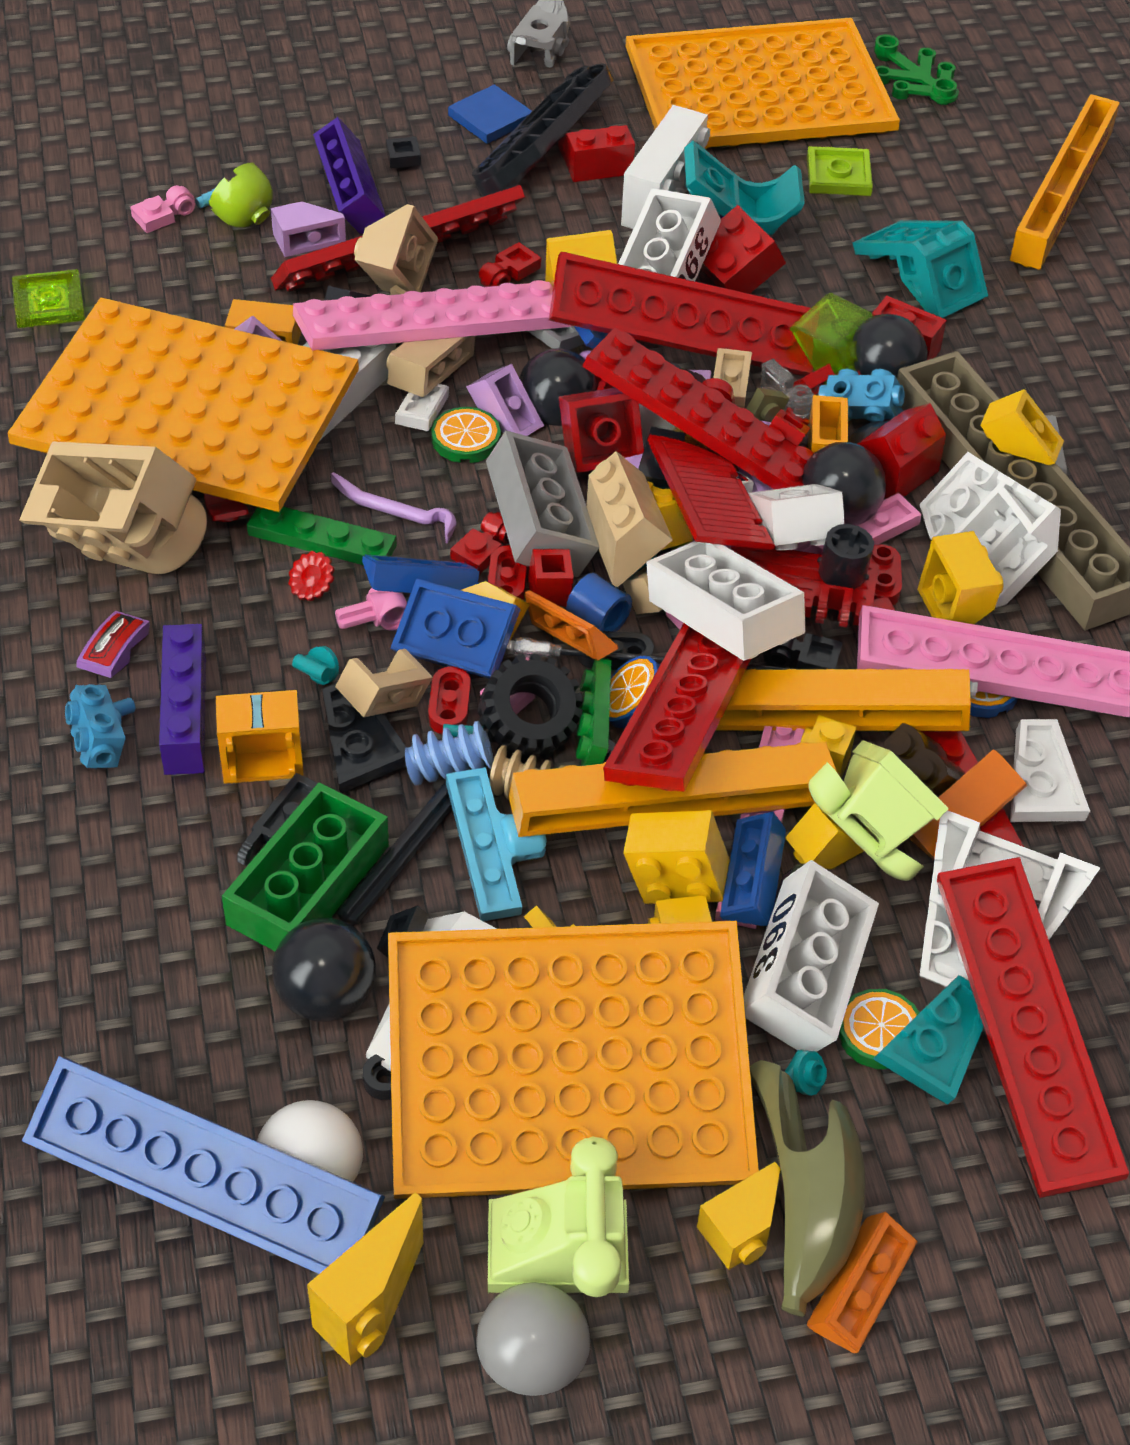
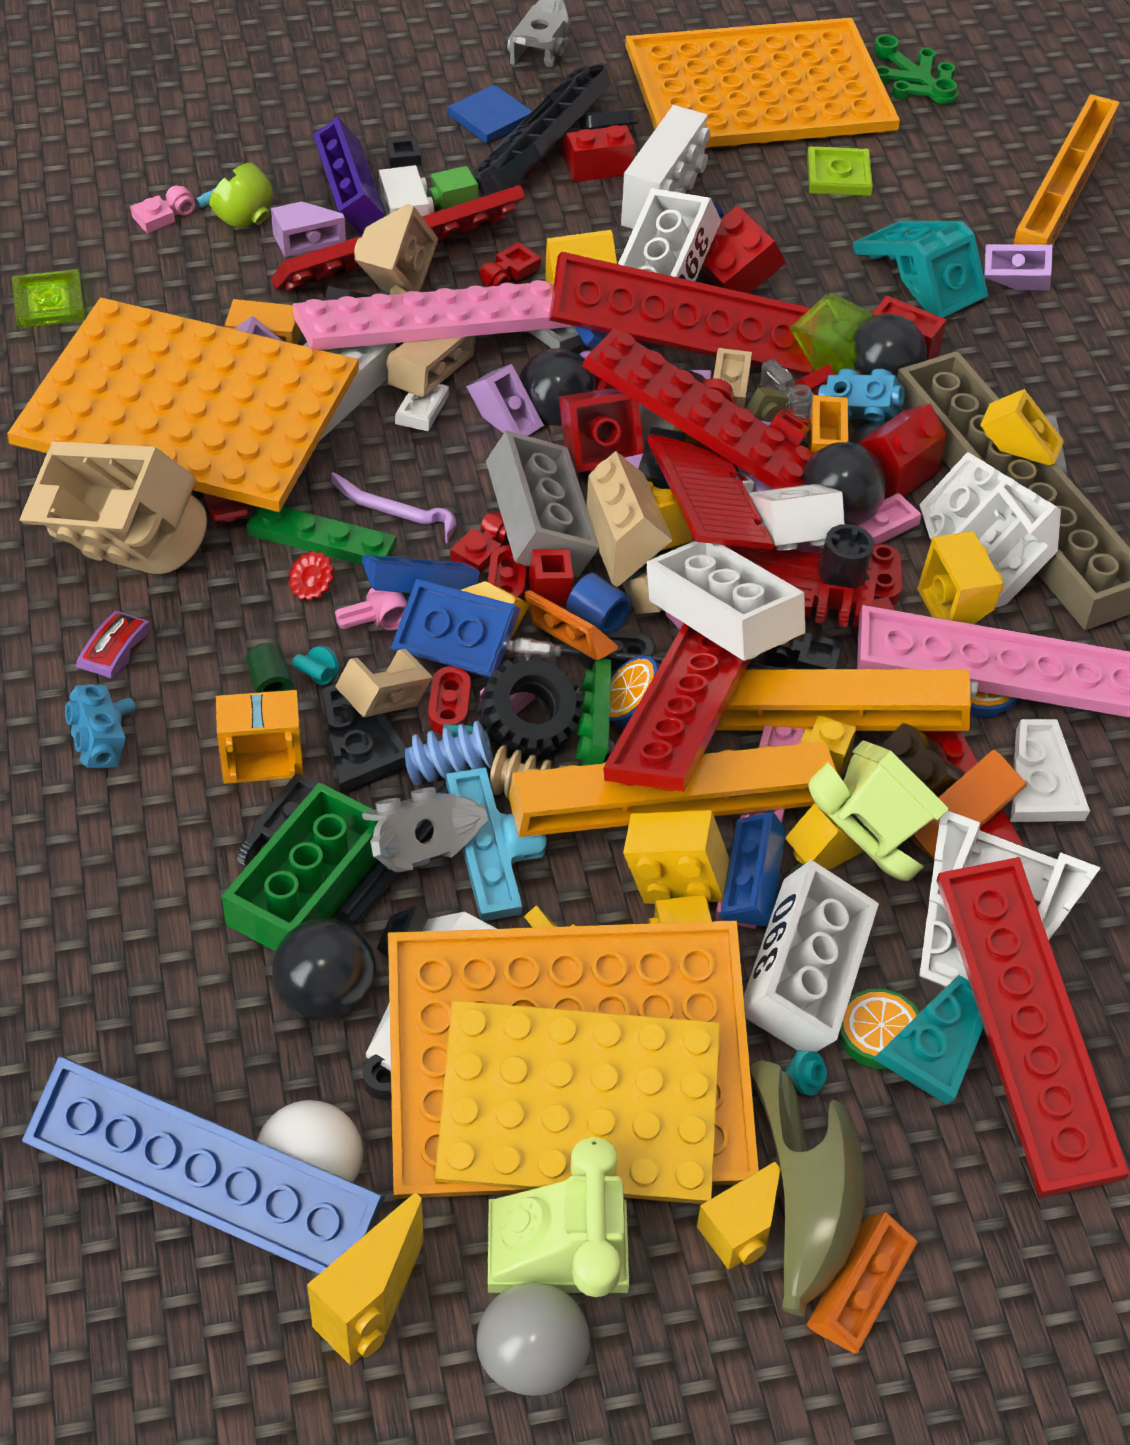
(183, 699): dark purple brick -> none
(268, 668): none -> dark green brick
(394, 837): none -> light grey piece
(404, 187): none -> white brick
(452, 188): none -> bright green brick
(465, 434): tile -> none
(544, 1078): none -> yellow plate
(605, 120): none -> black plate
(766, 202): teal bracket -> none
(1019, 266): none -> lavender slope

